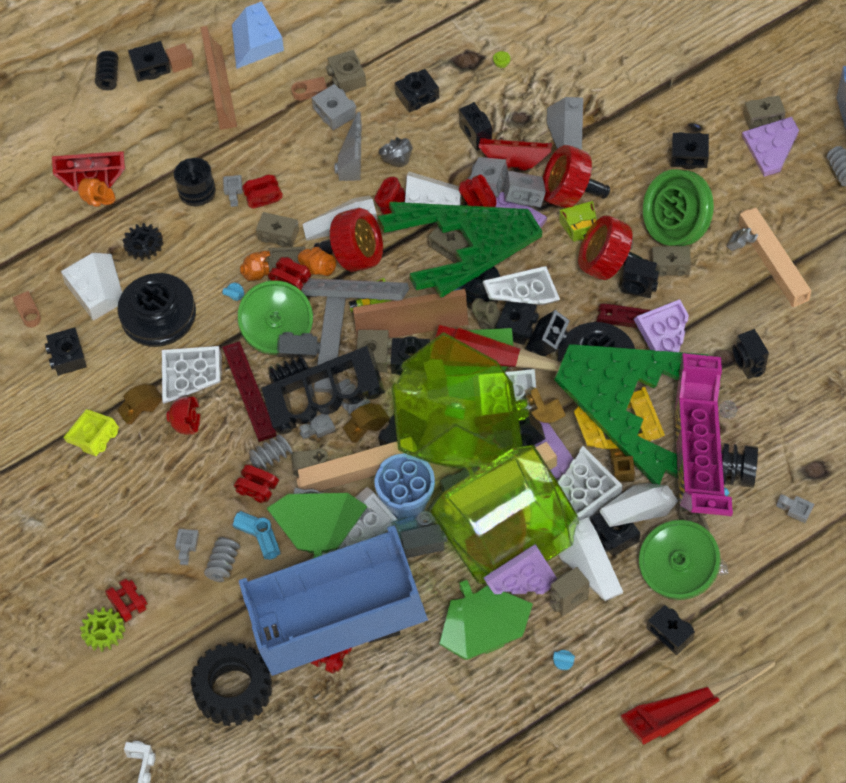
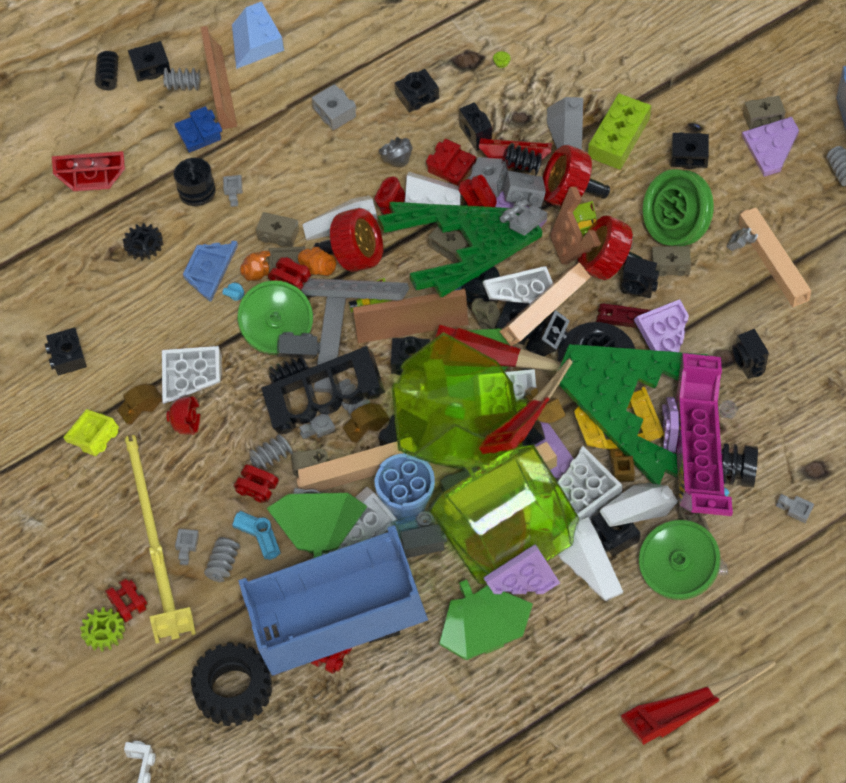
(26, 306): nougat piece -> none
(94, 283): white wedge -> none
(95, 192): orange head -> none
(156, 309): black wheel -> none
(172, 621): none -> light yellow piece
(179, 57): nougat brick -> none
(182, 79): none -> light grey piece
(199, 129): none -> blue plate
(208, 267): none -> medium blue wing
(249, 391): dark red plate -> none
(262, 191): red brick -> none
(312, 88): nougat piece -> none
(346, 71): dark tan brick -> none
(349, 158): light grey wedge -> none
(380, 344): dark tan brick -> none
(450, 162): none -> red plate
(517, 428): none -> red plate
(522, 158): none -> black piece
(528, 217): none -> light grey plate
(545, 304): none -> light nougat brick
(563, 659): medium azure plate -> none
(566, 232): none -> nougat wing
(569, 591): dark tan brick -> none
(619, 131): none -> lime brick
(663, 625): black brick -> none
(670, 424): none -> lavender plate

